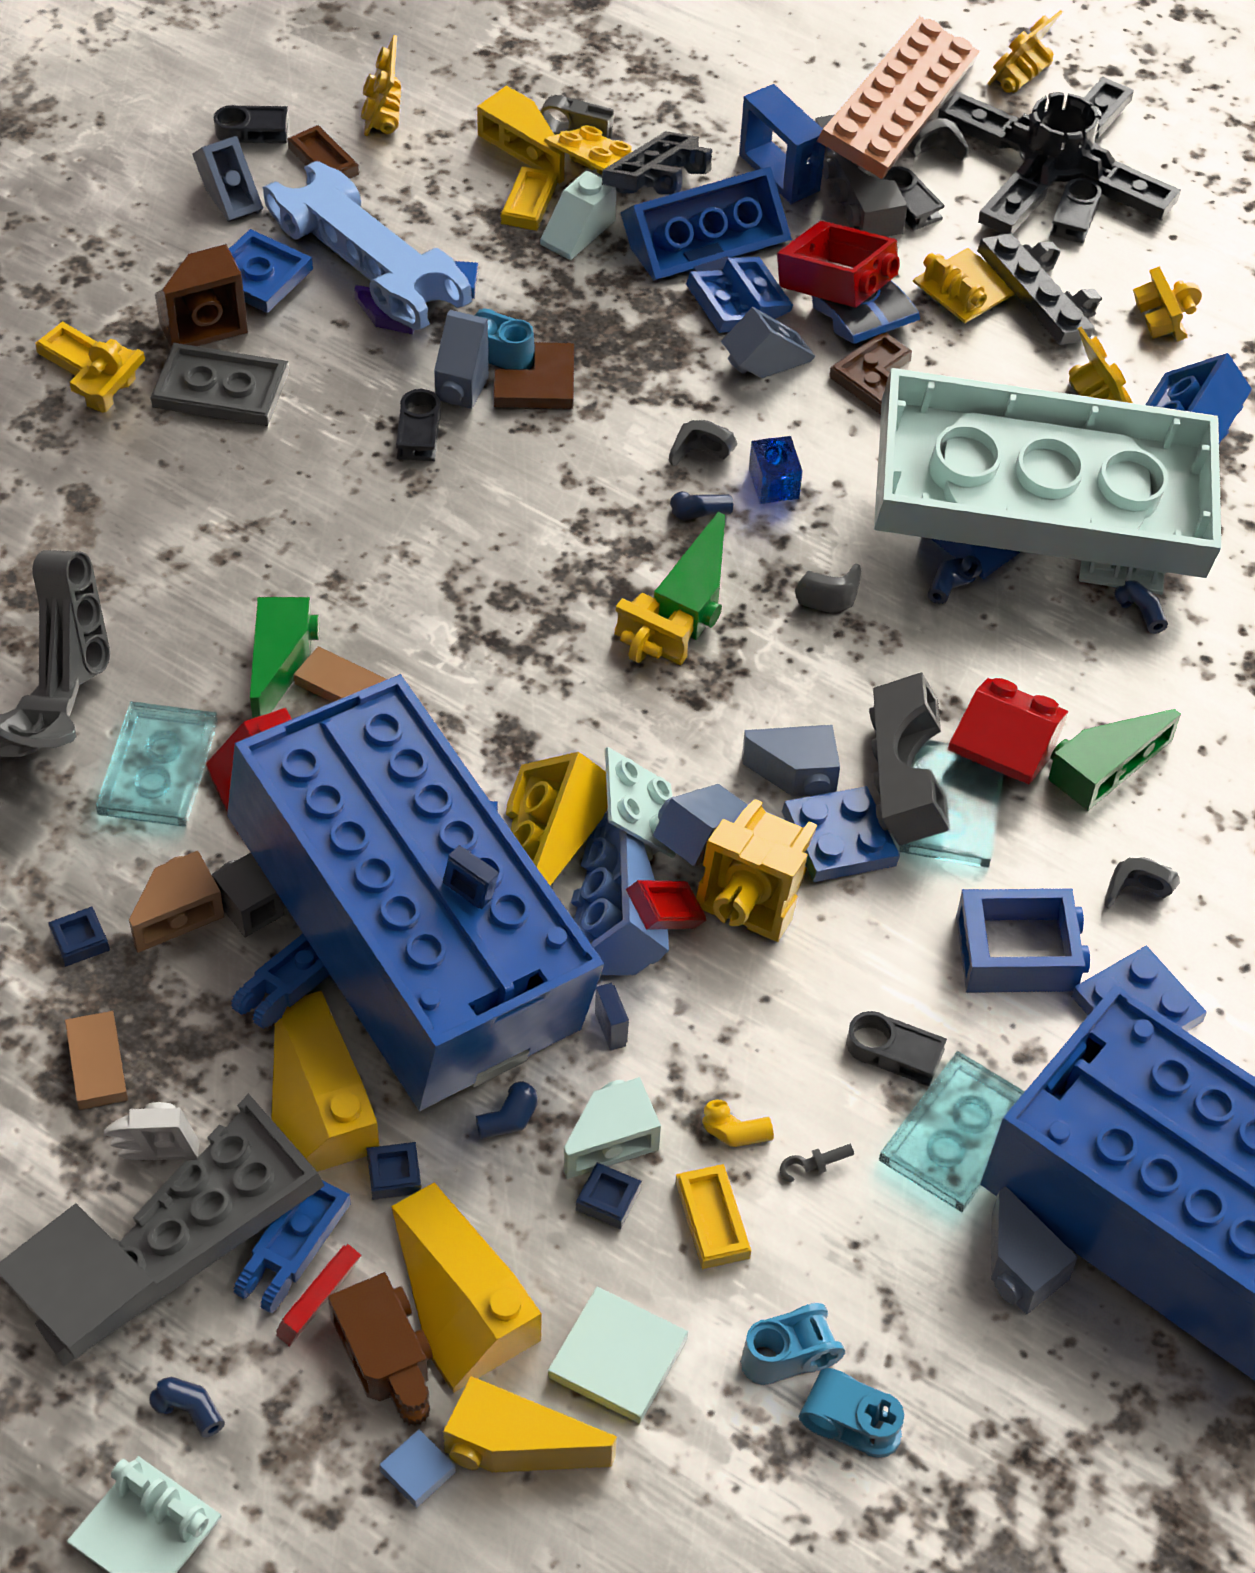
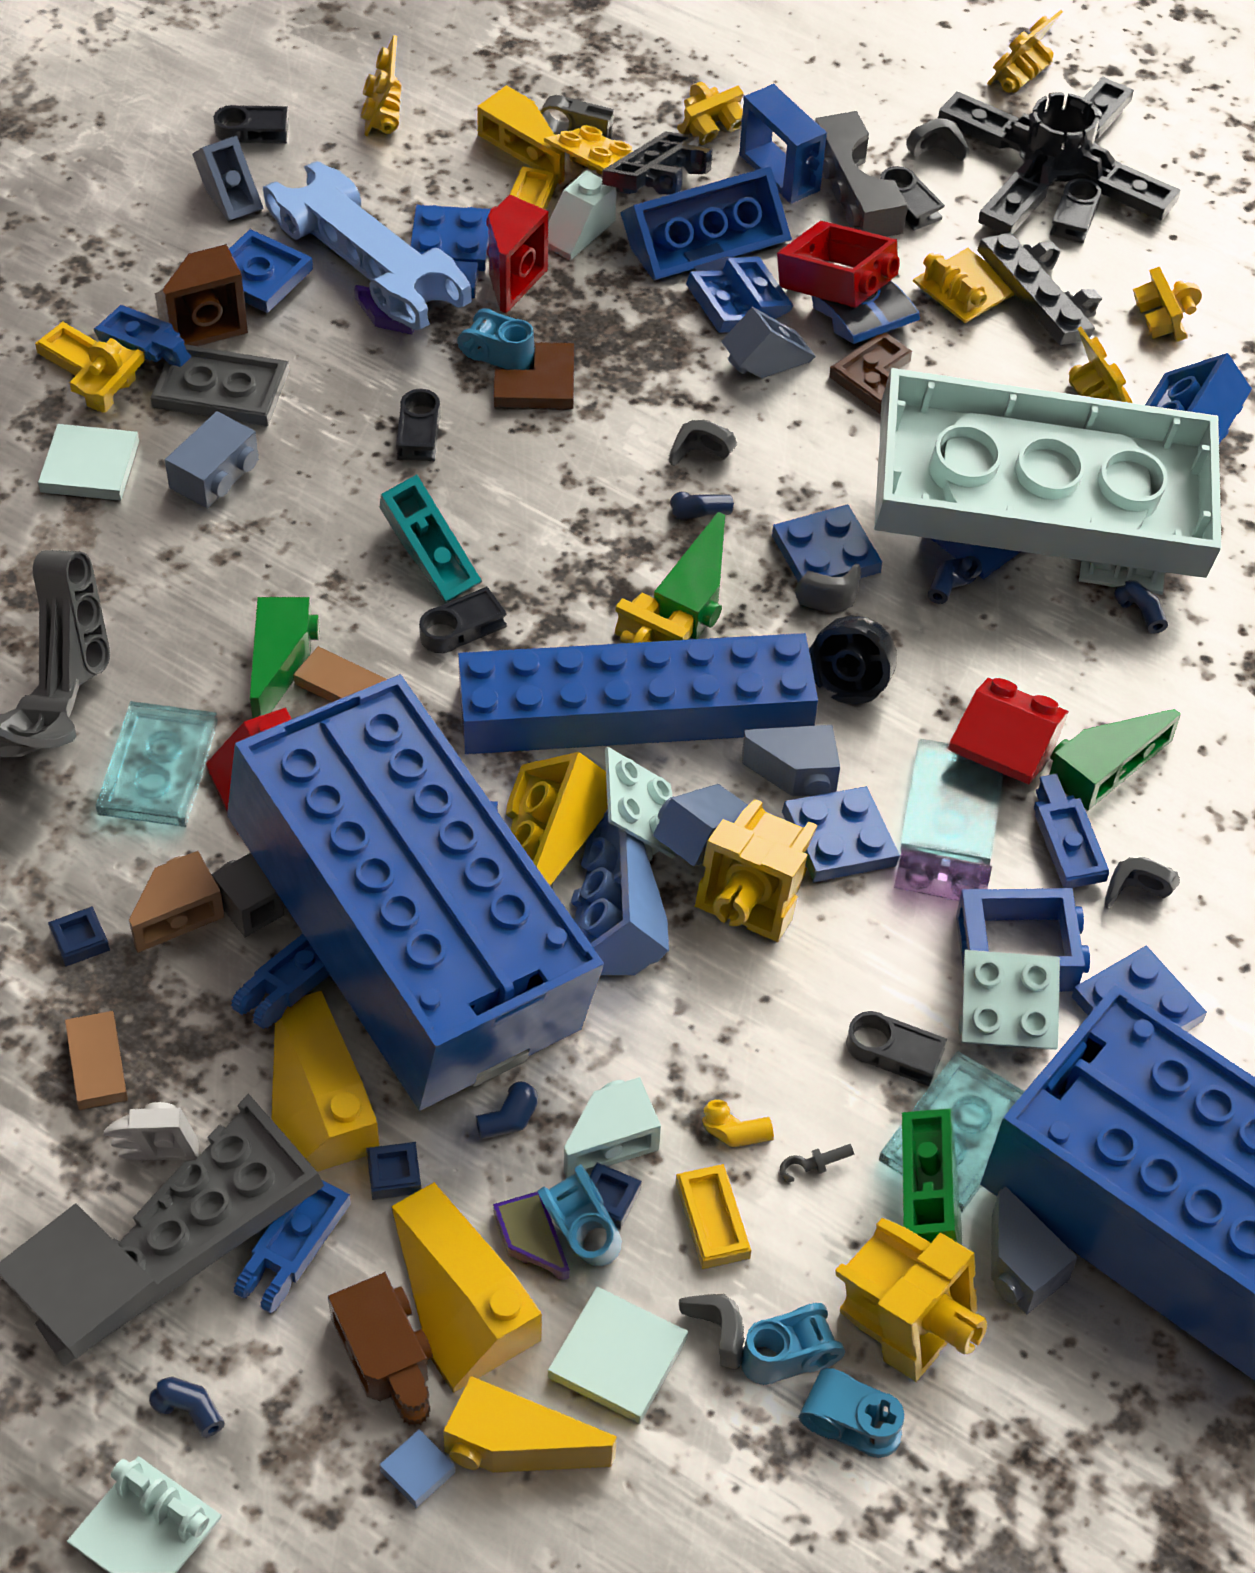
(88, 462): none -> light aqua tile
(144, 332): none -> blue hinge
(212, 459): none -> sand blue brick
(317, 145): reddish brown tile -> none
(317, 1294): red tile -> none
(428, 538): none -> teal slope
(454, 230): none -> blue plate
(462, 359): sand blue slope -> none
(469, 615): none -> black piece
(470, 877): dark blue tile -> none
(516, 249): none -> red slope
(531, 1233): none -> olive tile
(578, 1210): none -> dark azure piece
(611, 1016): dark blue tile -> none
(634, 692): none -> blue brick
(666, 904): red tile -> none
(709, 106): none -> yellow hips
(725, 1313): none -> dark grey hair
(775, 469): clear blue brick -> none
(826, 544): none -> blue plate
(853, 659): none -> black cylinder
(899, 96): plate -> none
(911, 797): dark grey arch -> none
(912, 1296): none -> yellow piece
(930, 1175): none -> green slope
(939, 874): none -> clear purple hinge
(1010, 1000): none -> light aqua hinge
(1069, 835): none -> hinge

